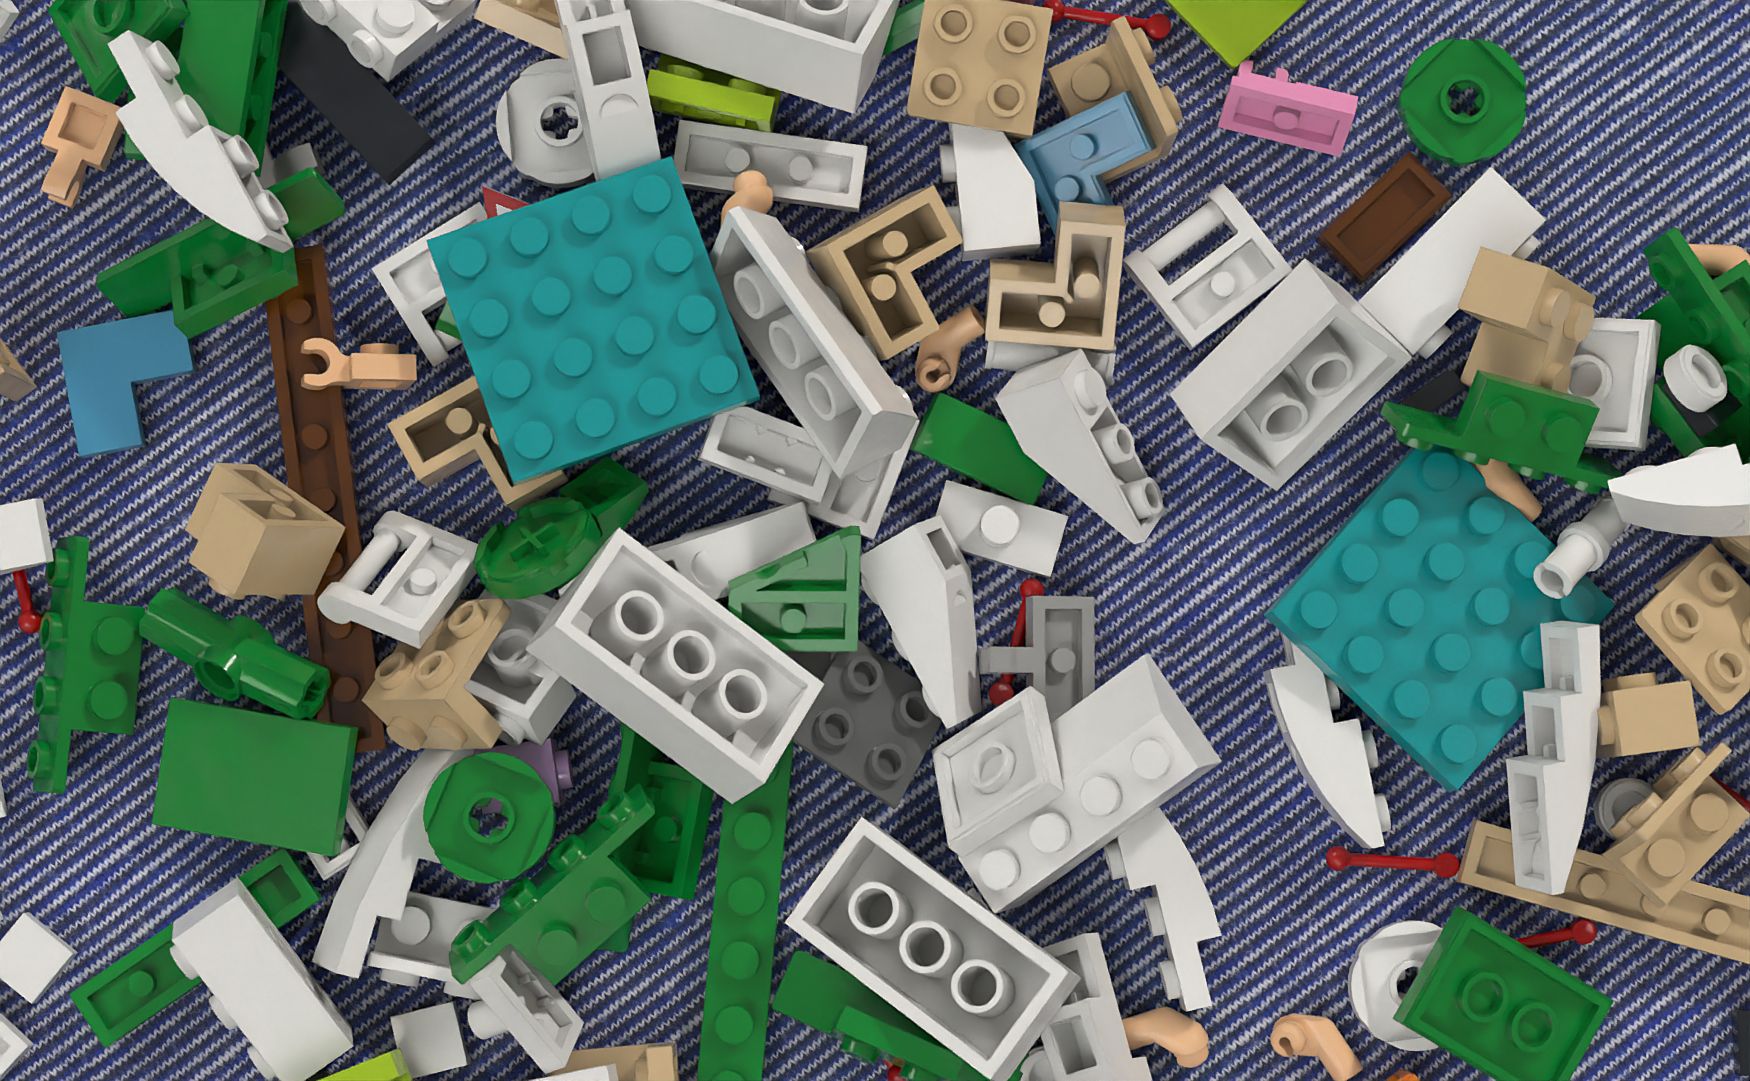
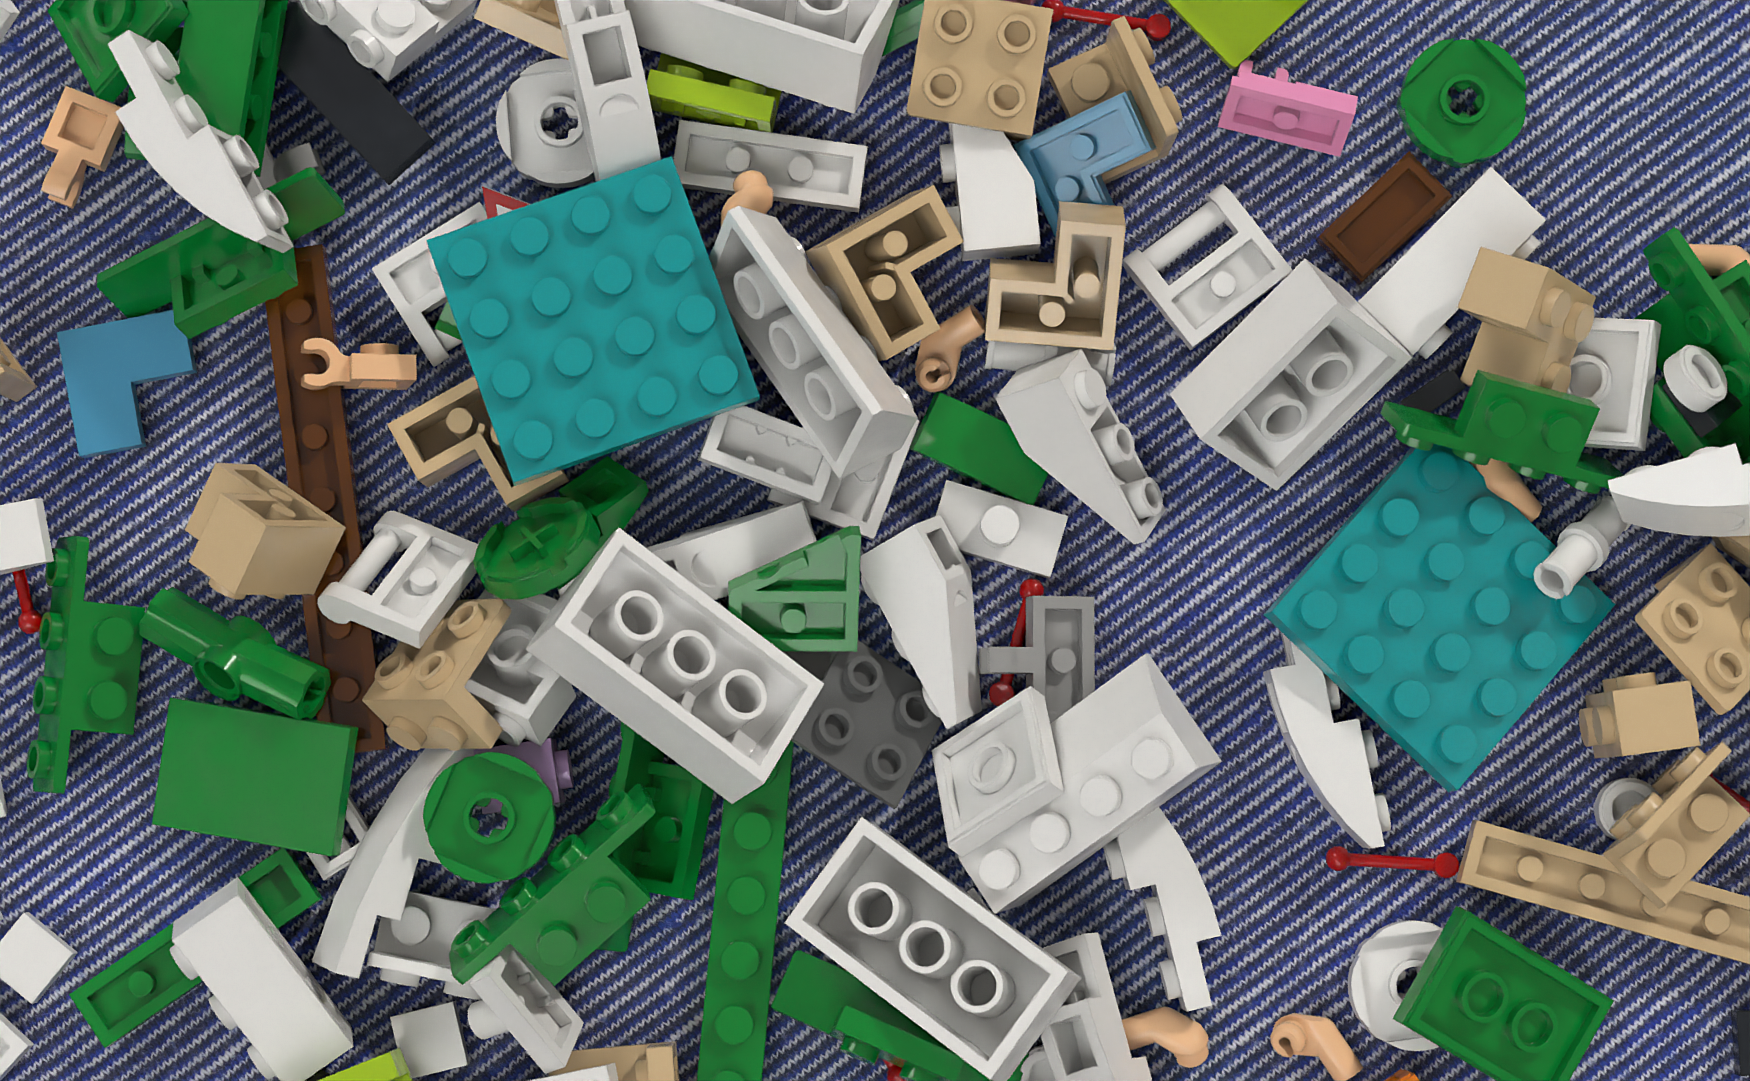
(1555, 778): white slope -> none
(1580, 930): red hinge -> none

